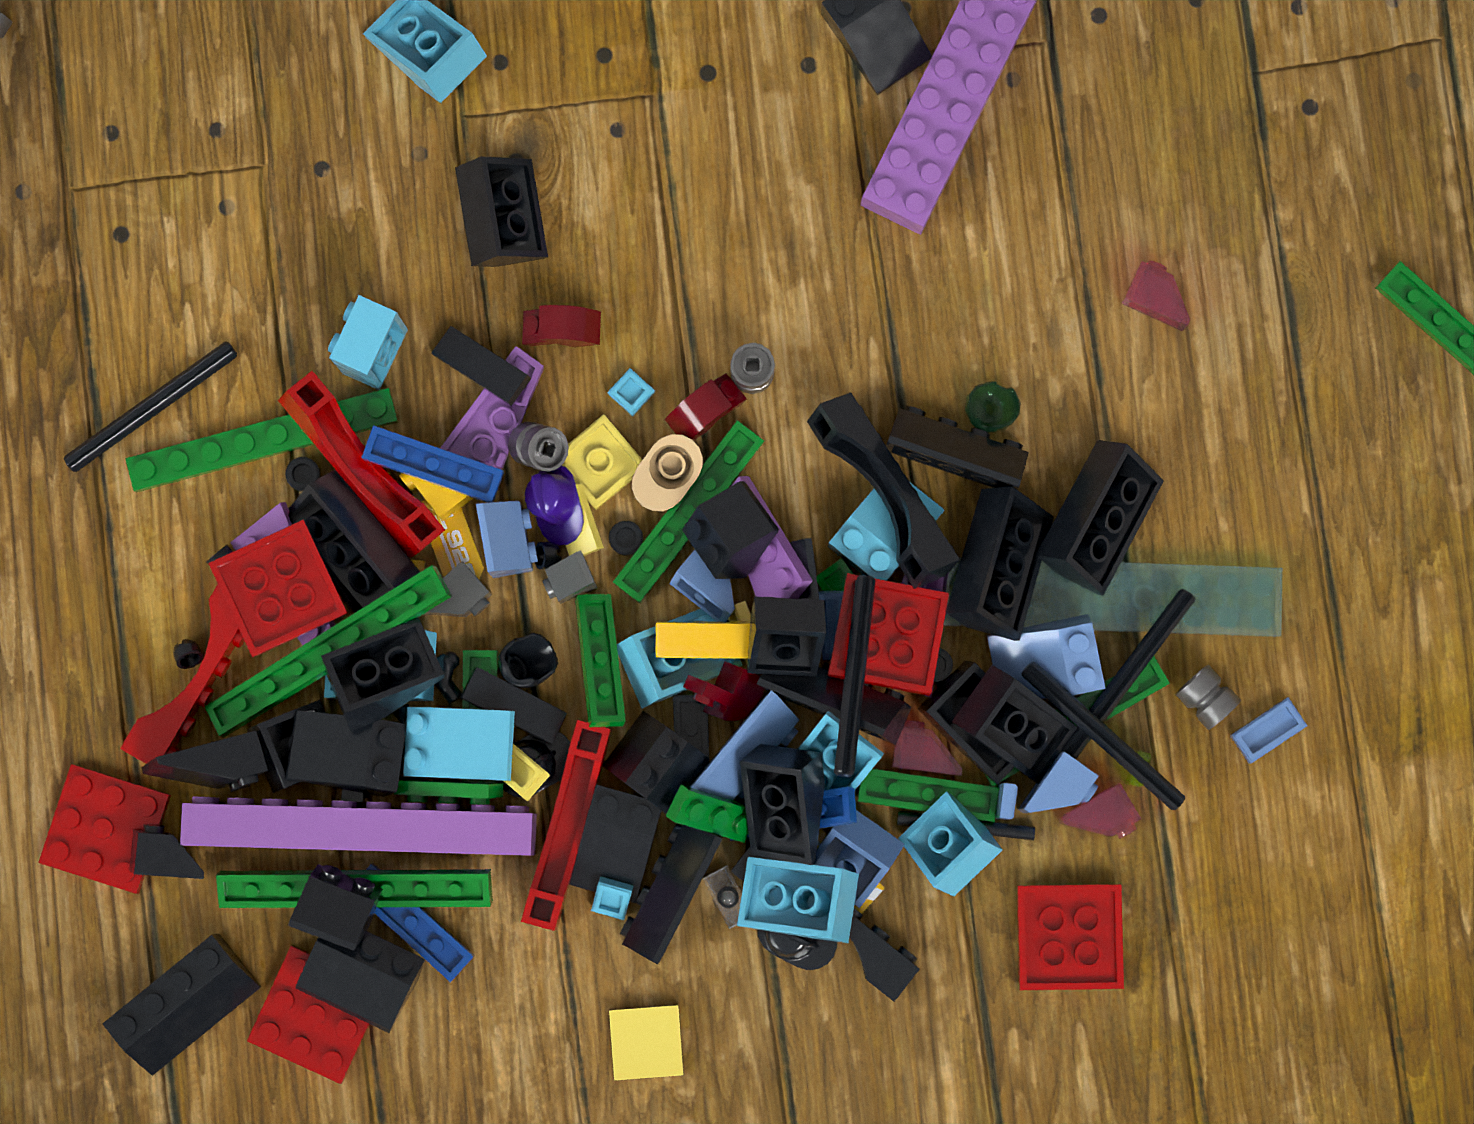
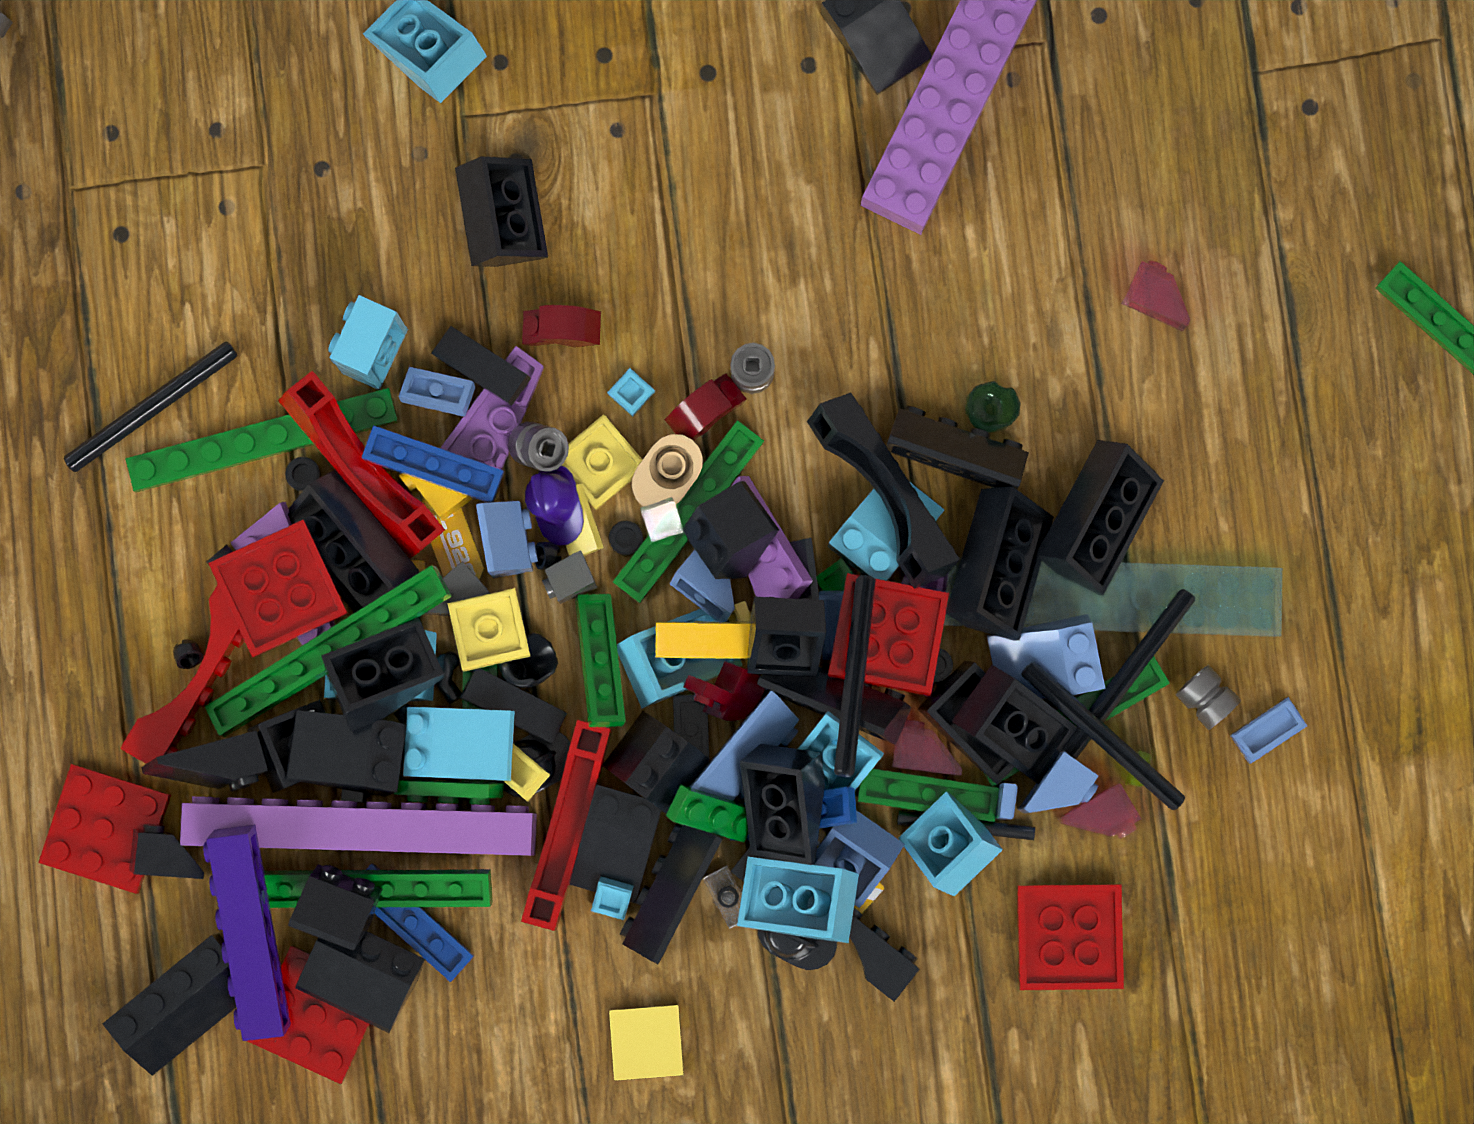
(247, 932): none -> dark purple brick
(437, 391): none -> medium blue plate
(488, 629): none -> light yellow tile
(661, 519): none -> clear tile

